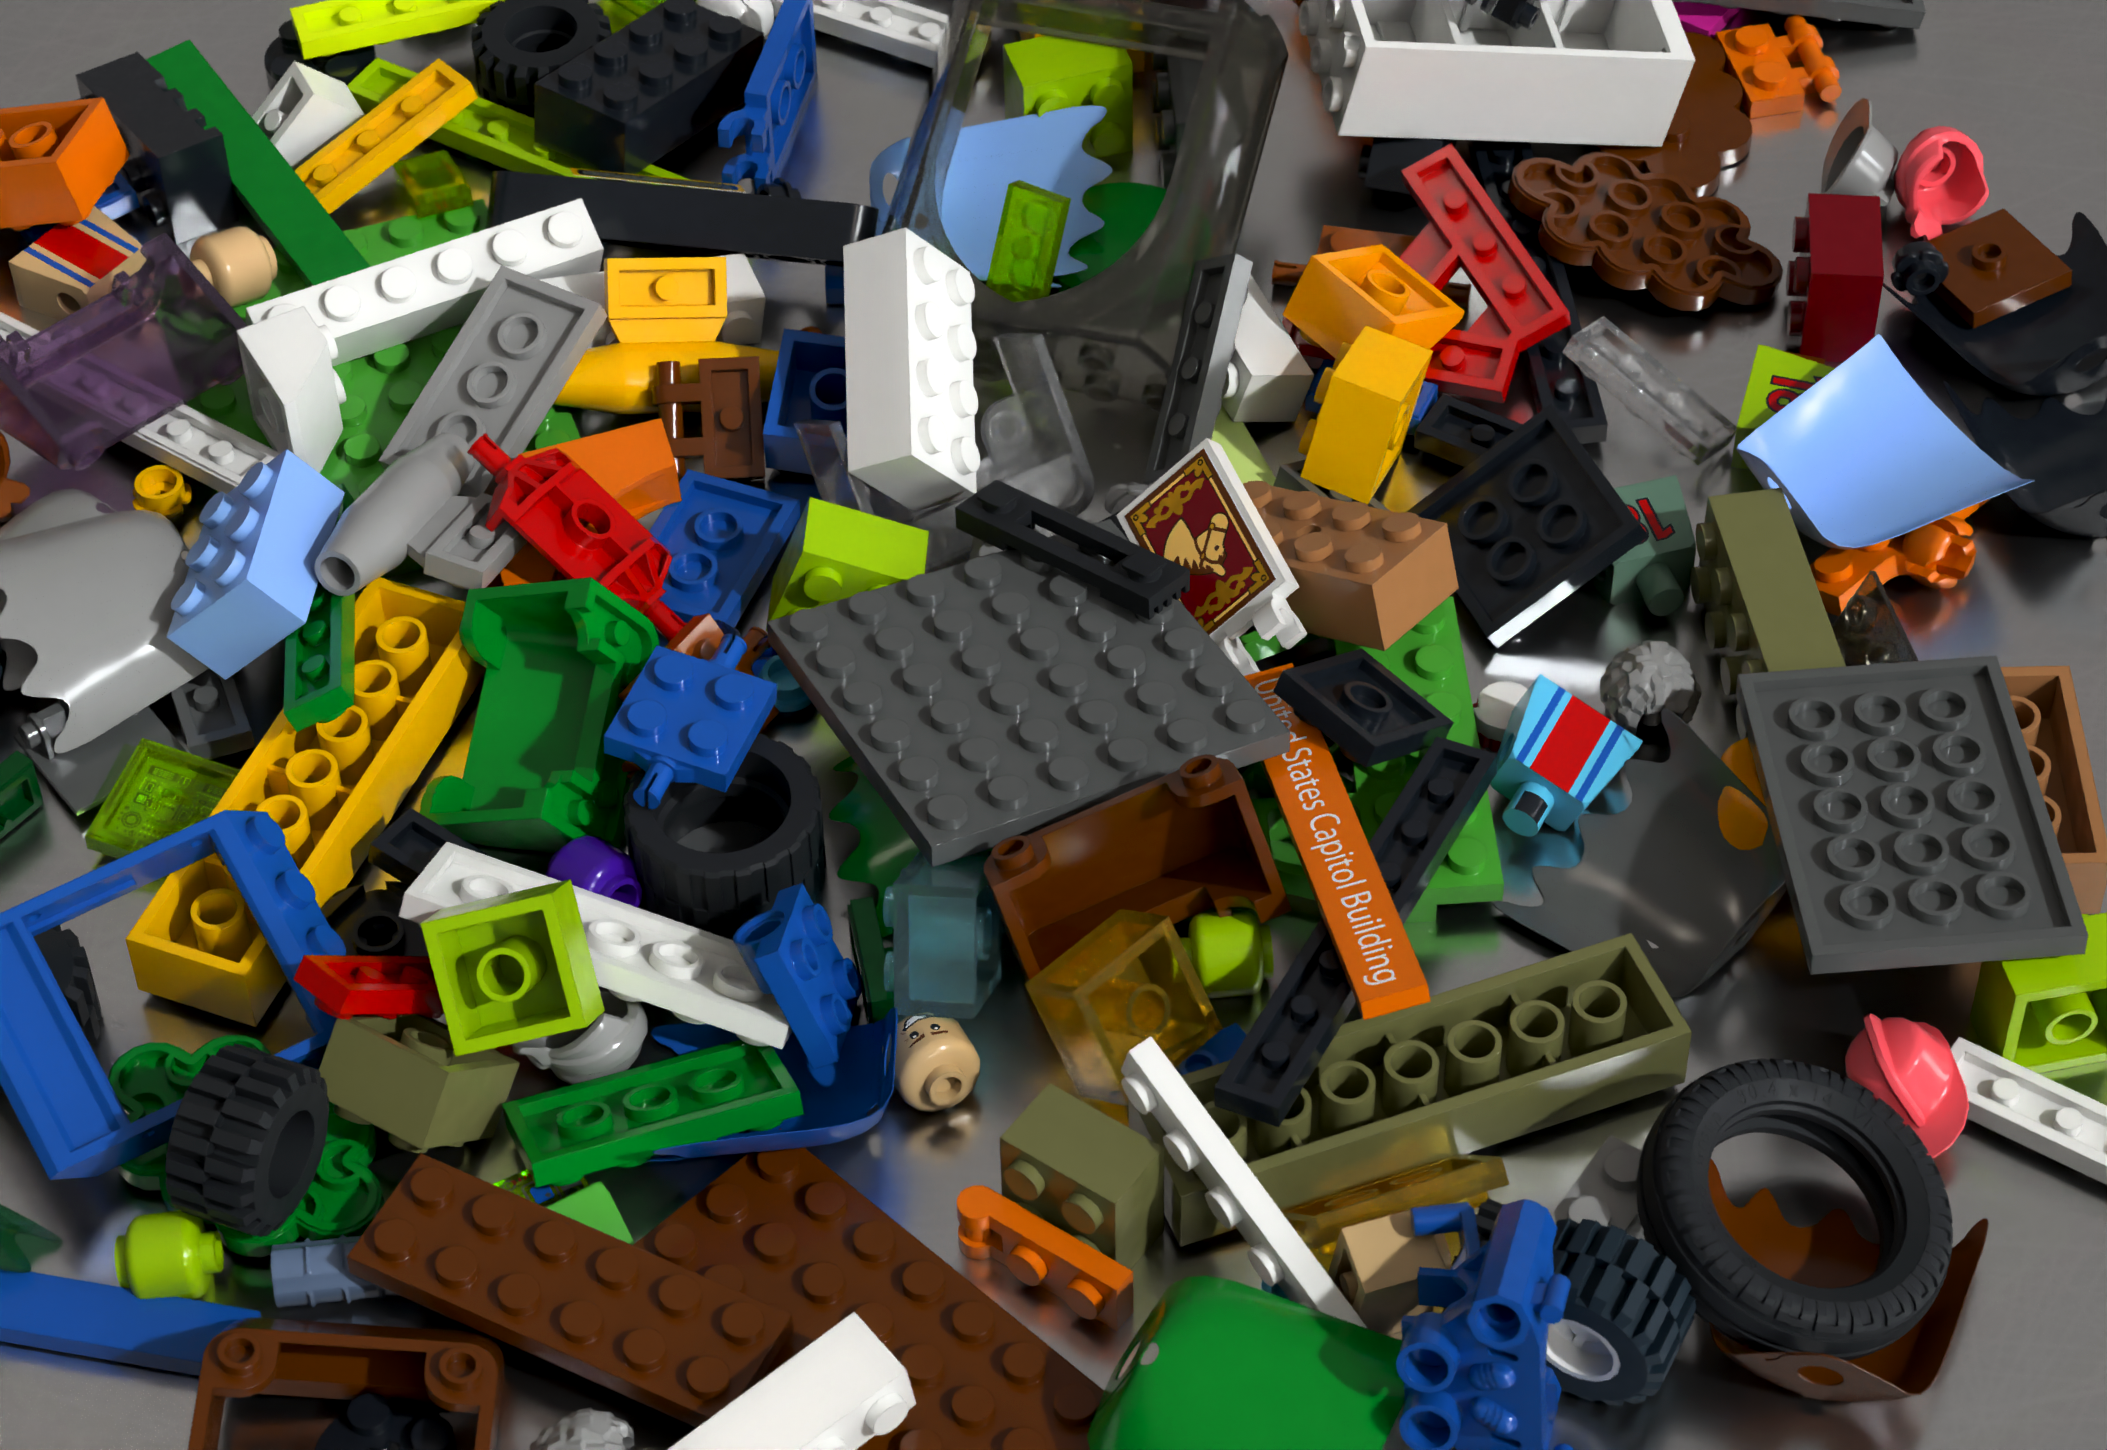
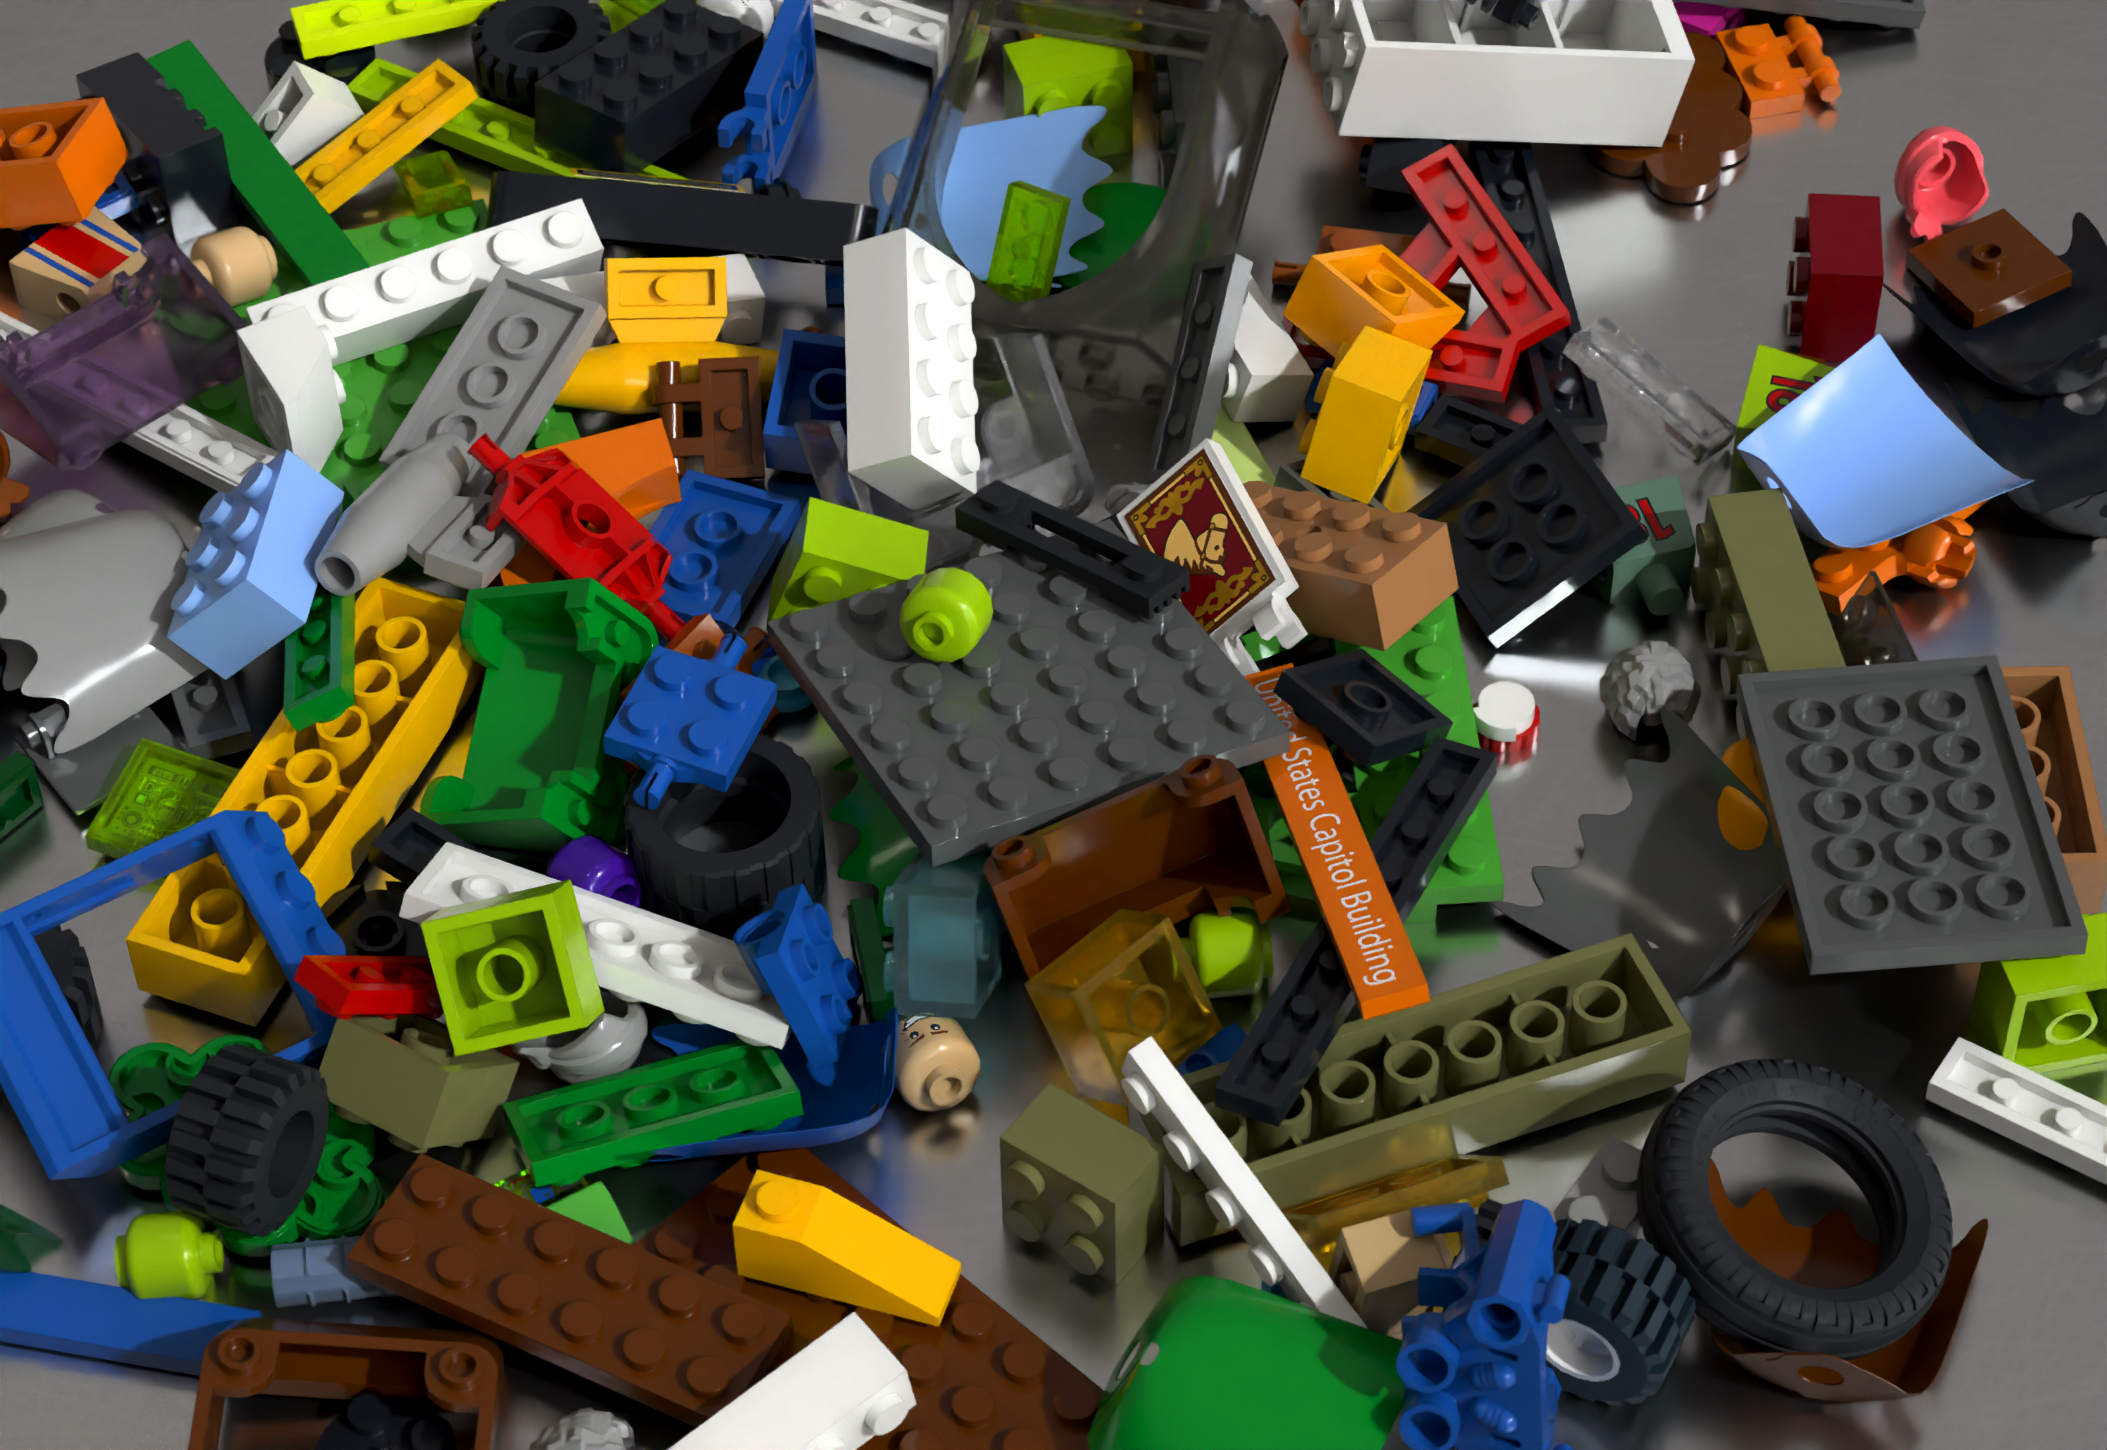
(161, 491): yellow plate -> none
(837, 1250): none -> yellow slope
(946, 615): none -> lime head
(1044, 1255): orange plate -> none
(1556, 758): torso -> none
(1644, 231): reddish brown plate -> none
(1860, 158): light grey piece -> none
(1914, 1074): coral piece -> none
(1918, 268): black plate -> none

